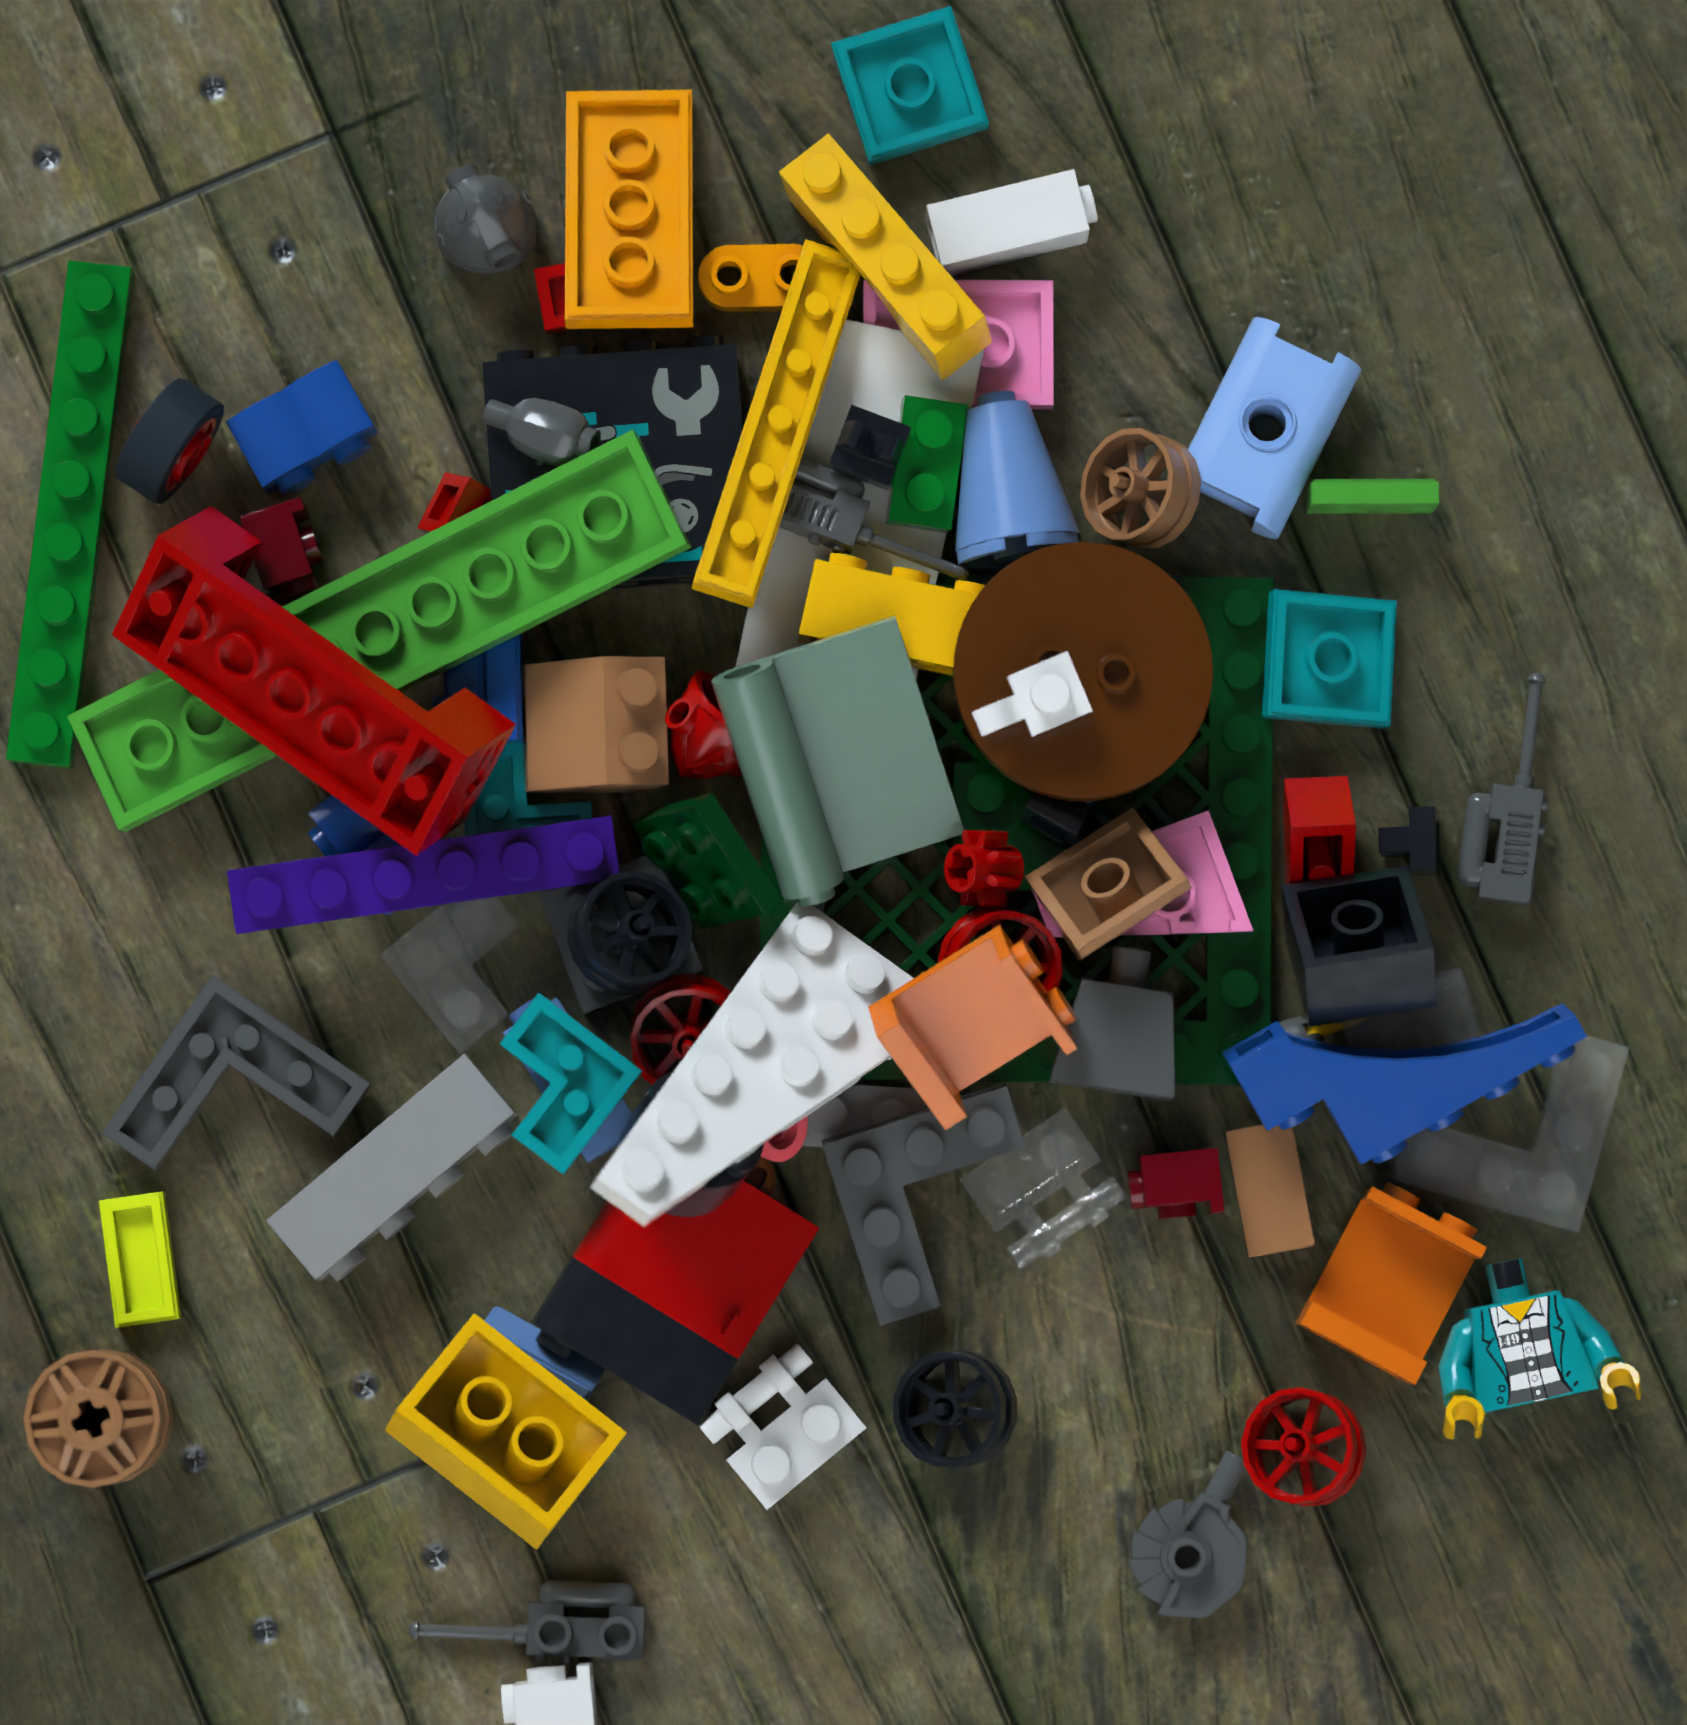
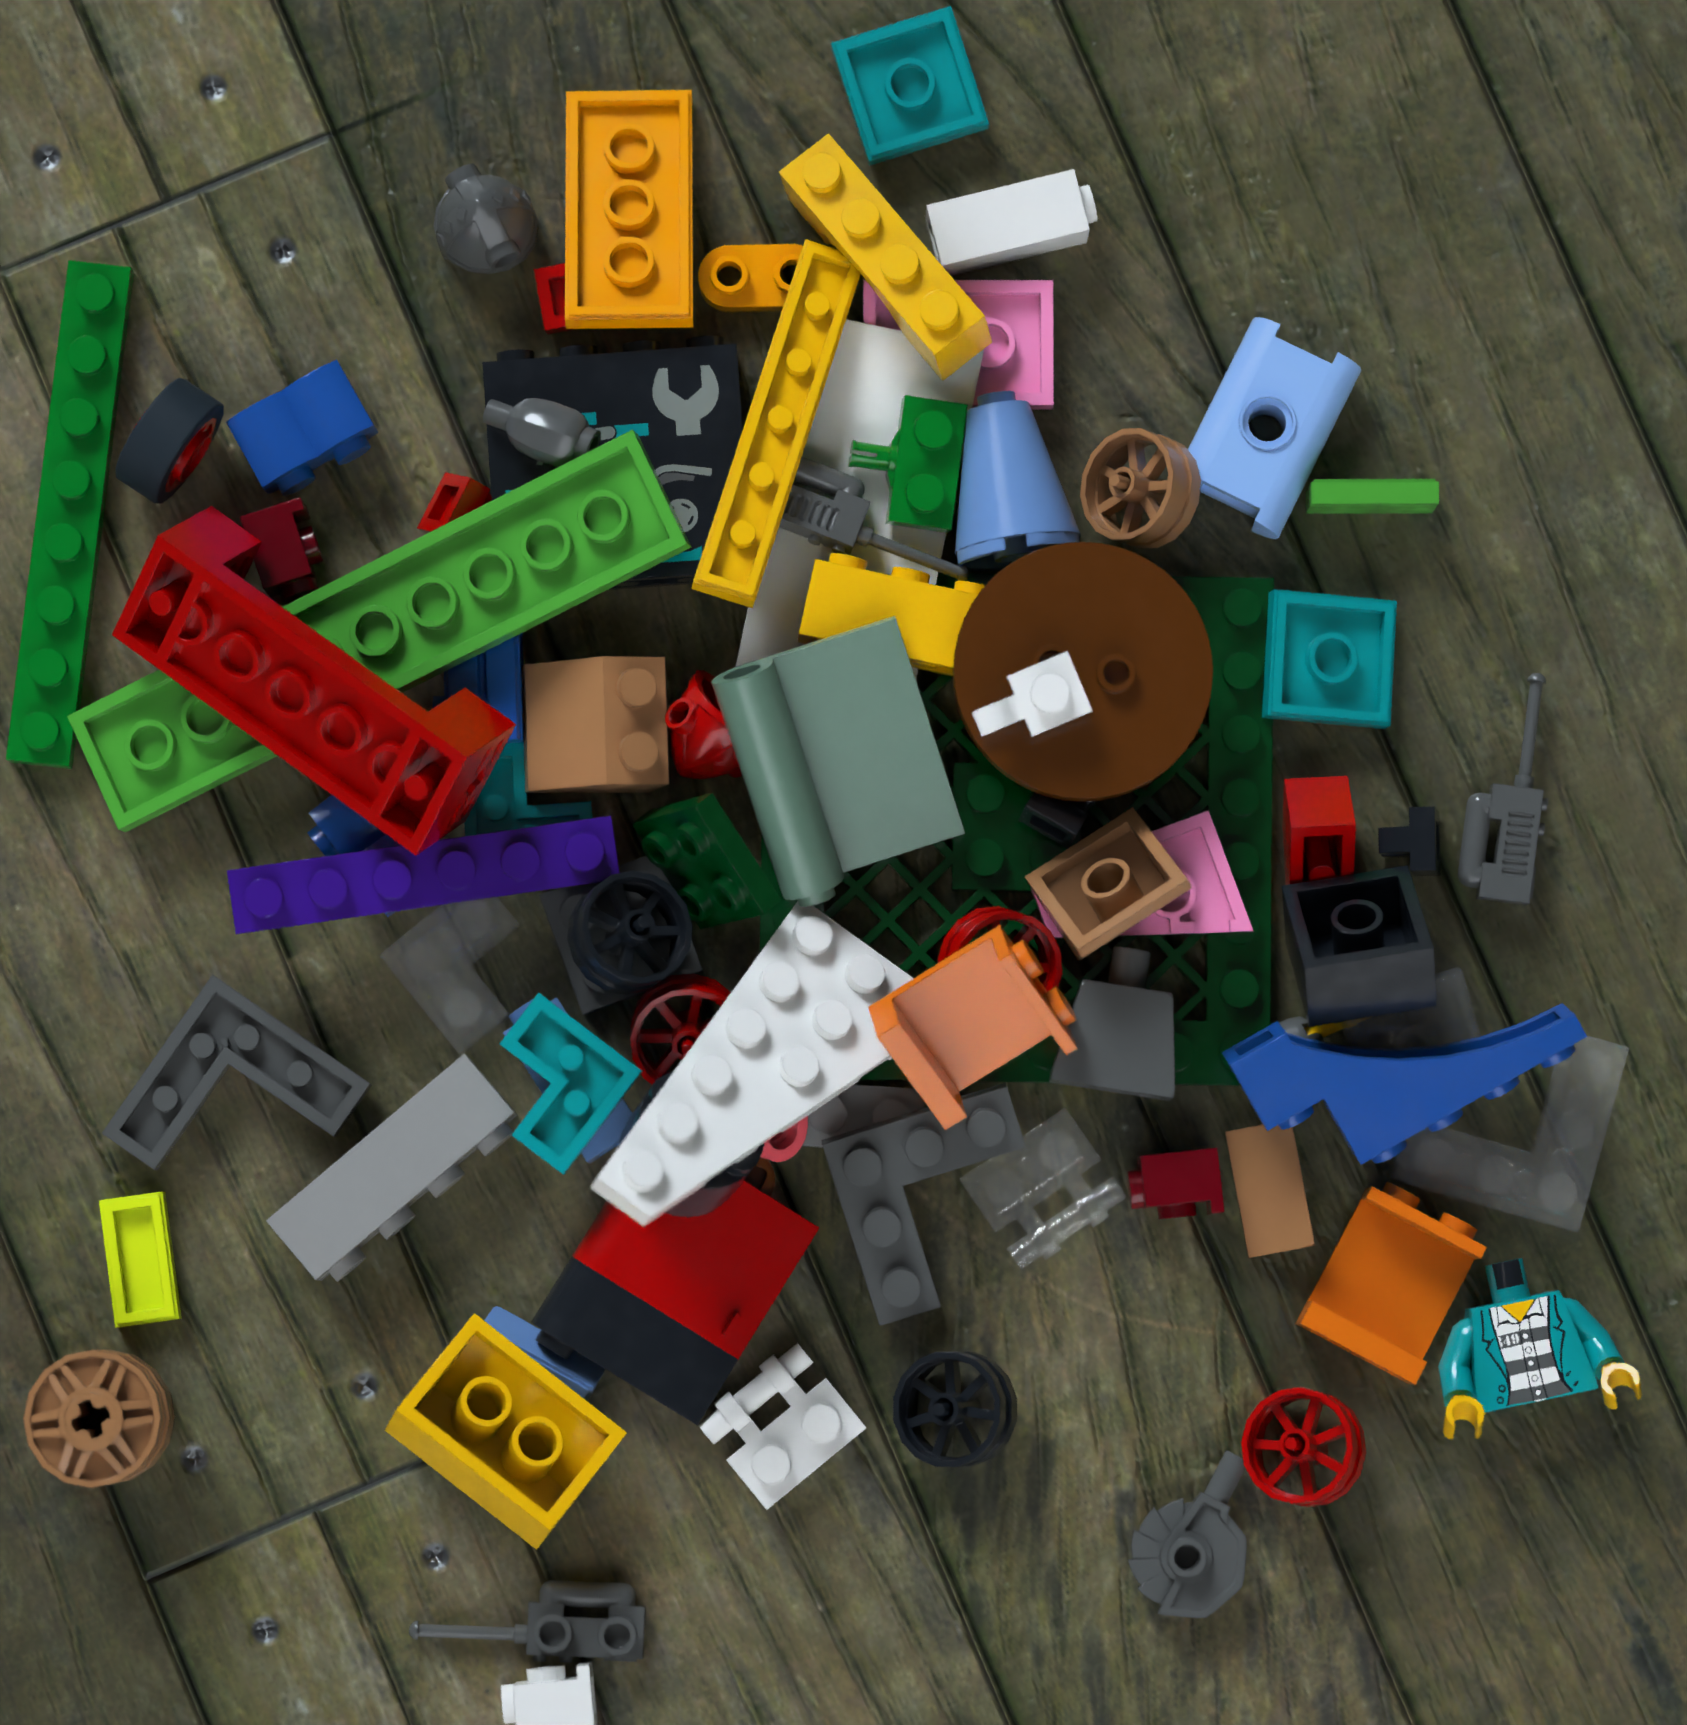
(869, 447): black tile -> none
(984, 868): red gear -> none

